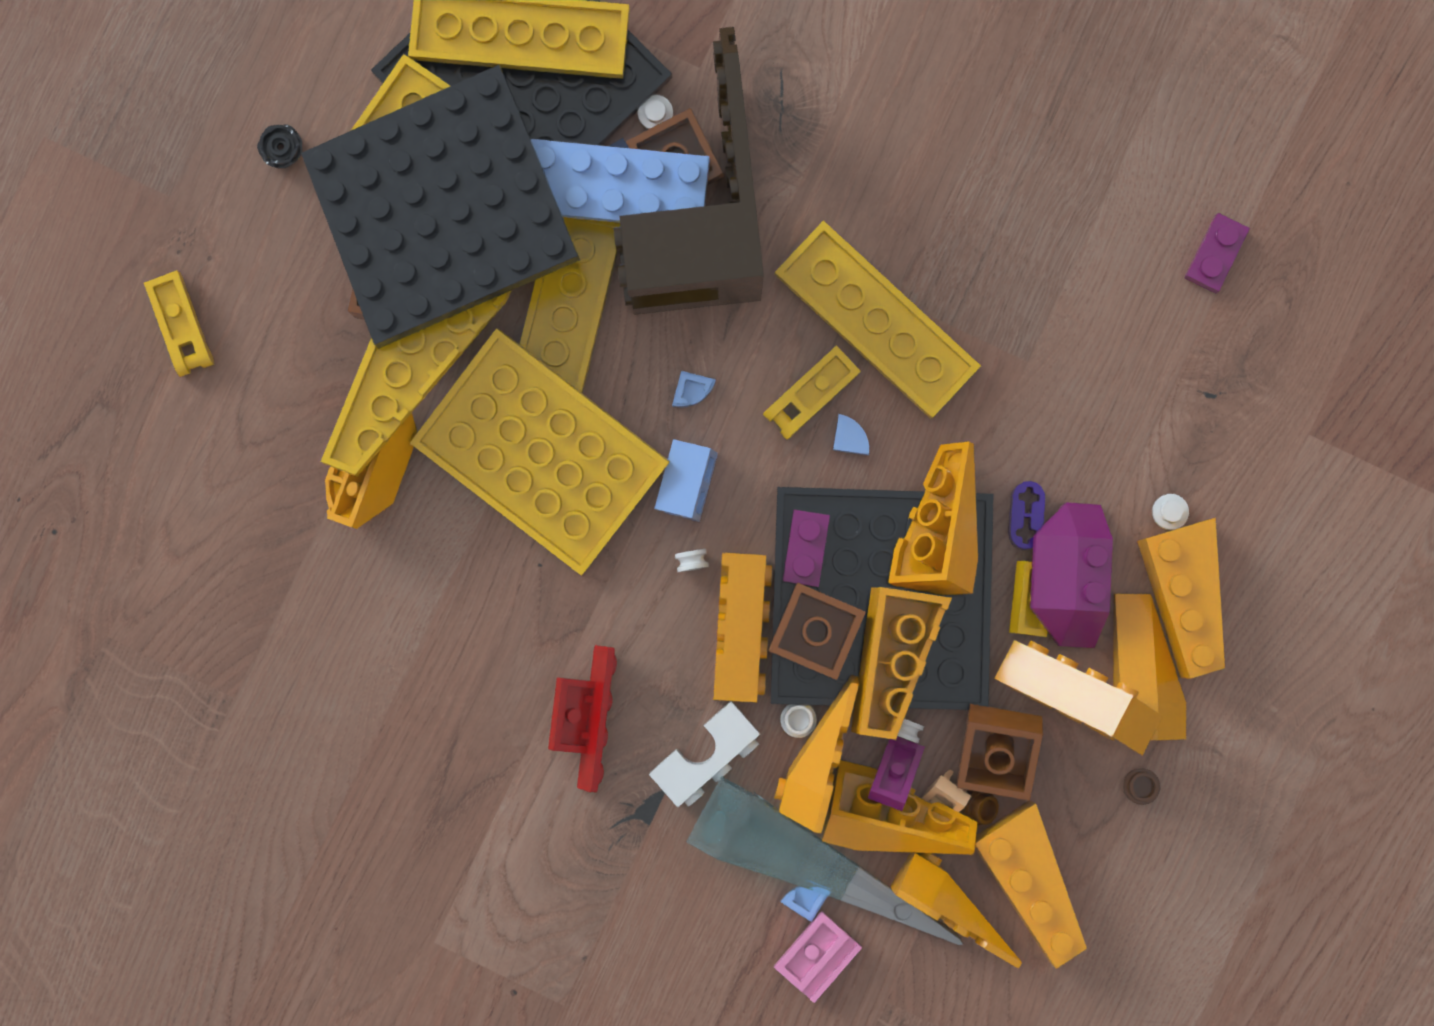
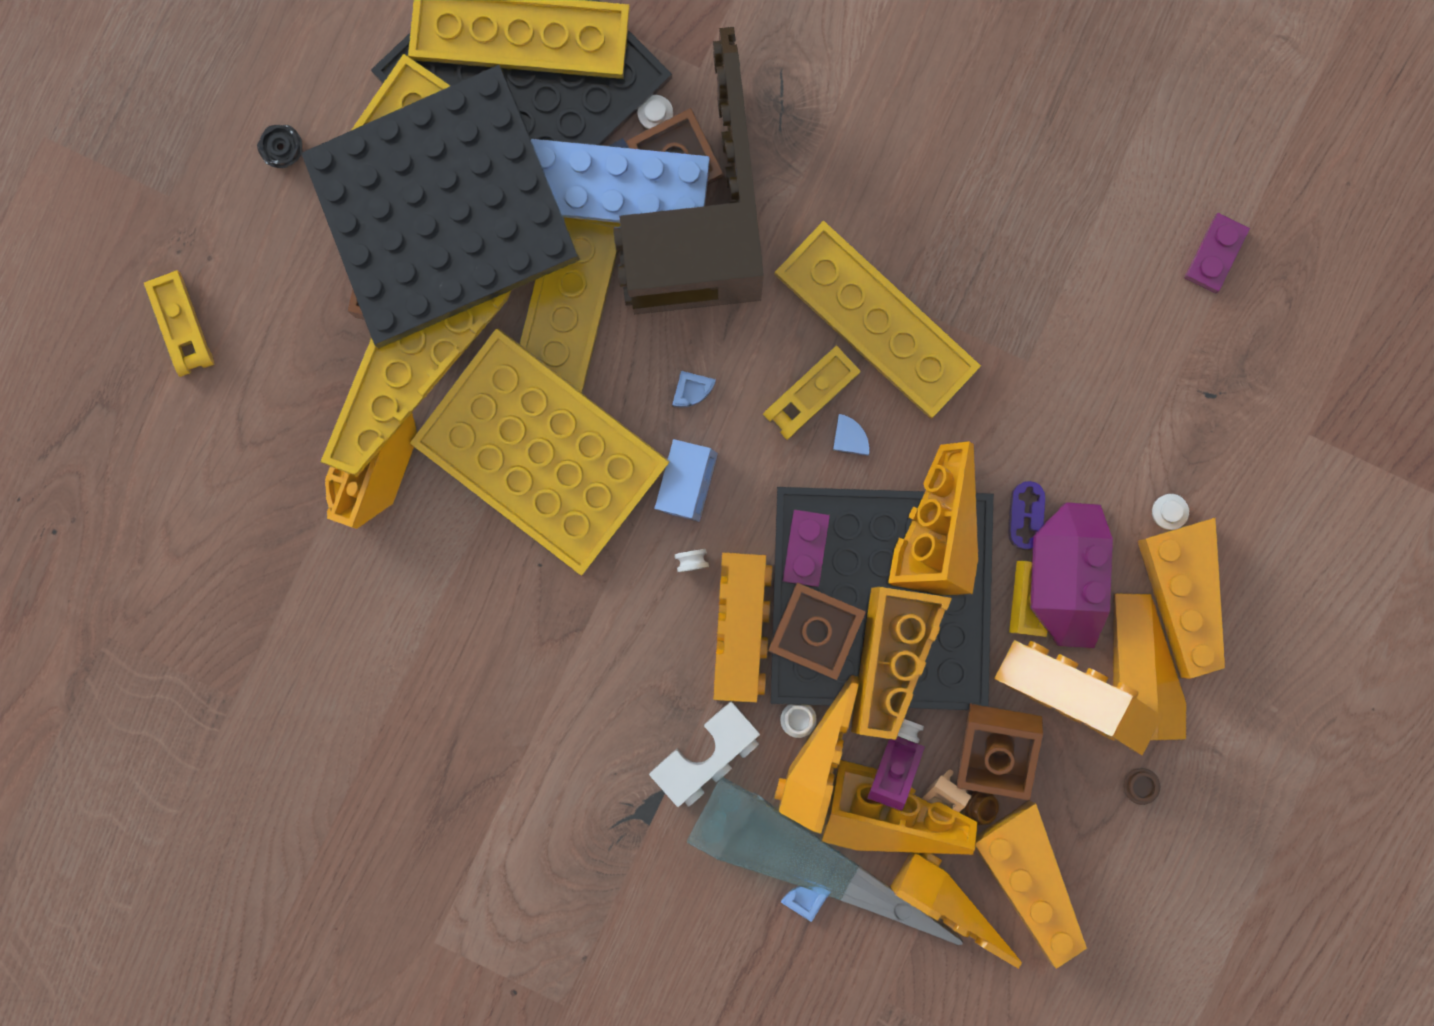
(581, 717): red bracket -> none
(817, 956): bright pink plate -> none

